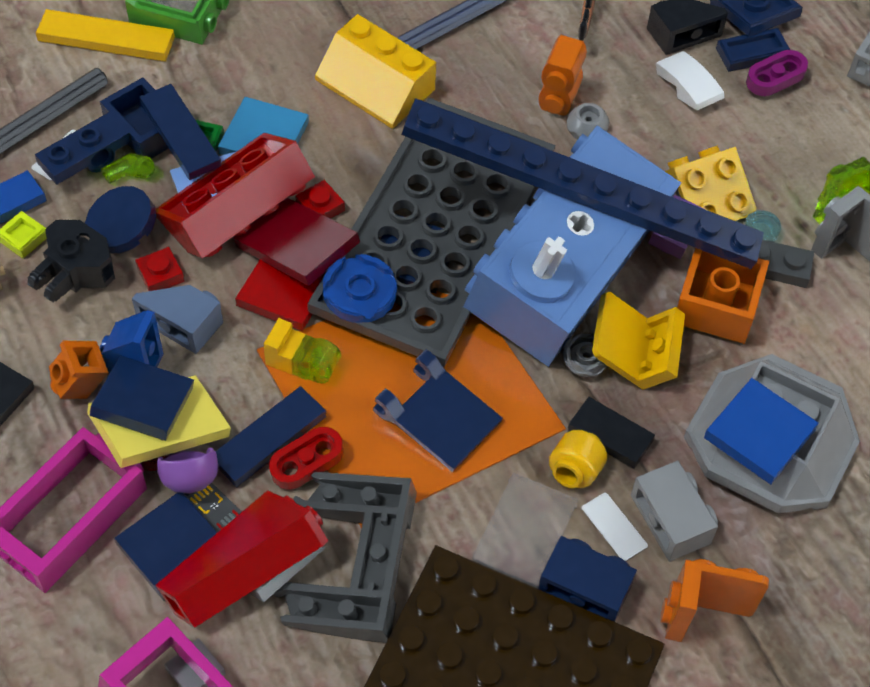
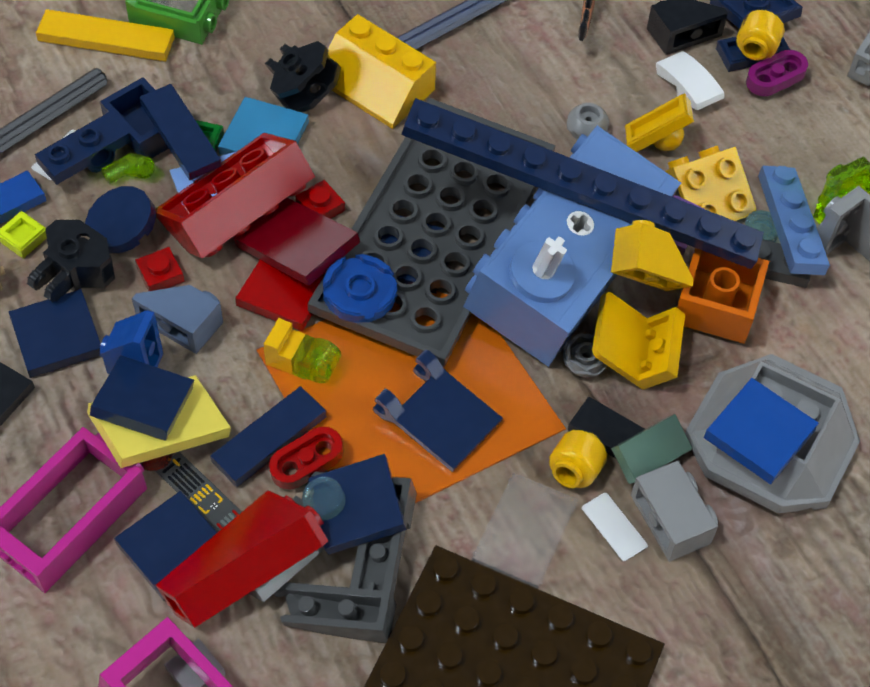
(55, 333): none -> dark blue tile
(70, 376): orange brick -> none
(188, 470): medium lavender hair -> none
(301, 74): none -> black hinge
(325, 497): none -> clear light blue tile
(369, 508): none -> dark blue tile
(562, 75): orange brick -> none
(587, 578): dark blue brick -> none
(649, 257): none -> yellow slope
(652, 448): none -> sand green tile
(661, 126): none -> yellow tile
(710, 587): orange bracket -> none
(760, 35): none -> yellow head
(793, 221): none -> medium blue plate

